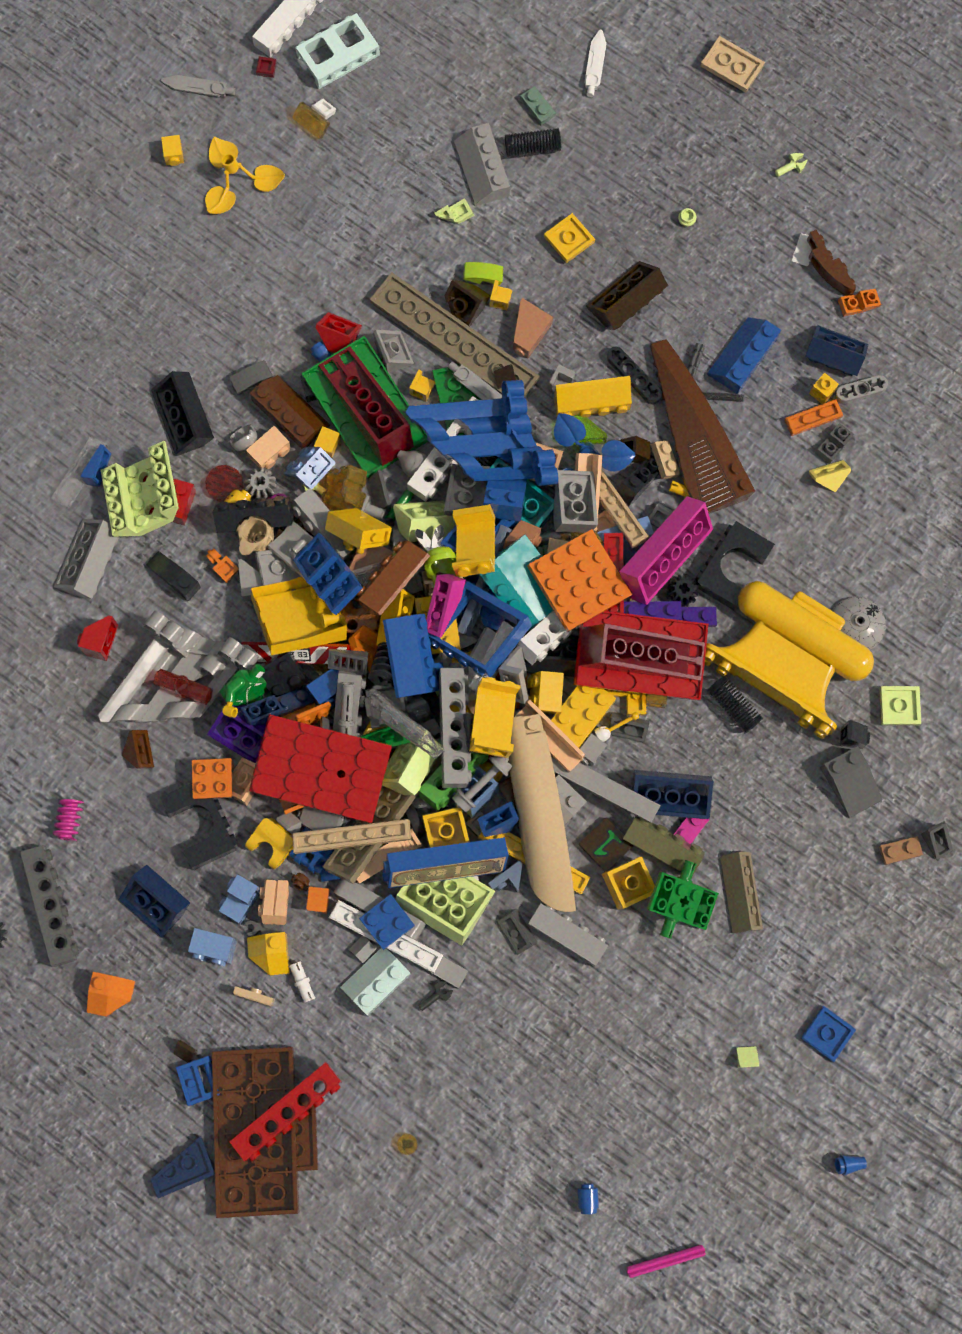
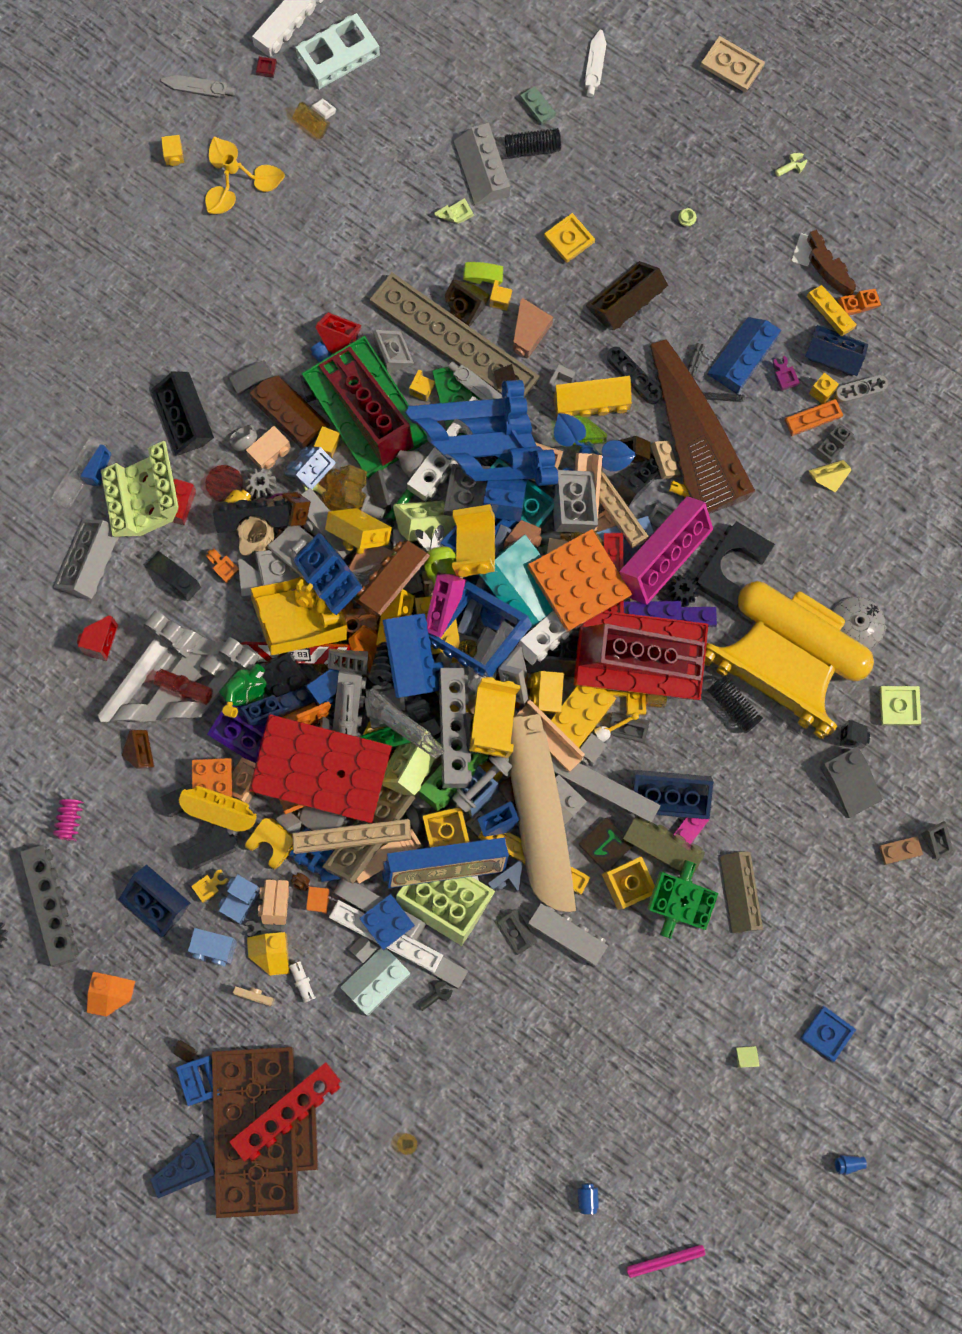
(207, 887): none -> yellow plate
(217, 808): none -> yellow brick
(299, 509): none -> reddish brown bracket
(304, 595): none -> yellow plate
(469, 647): none -> clear yellow tile
(785, 376): none -> magenta plate
(831, 310): none -> yellow plate

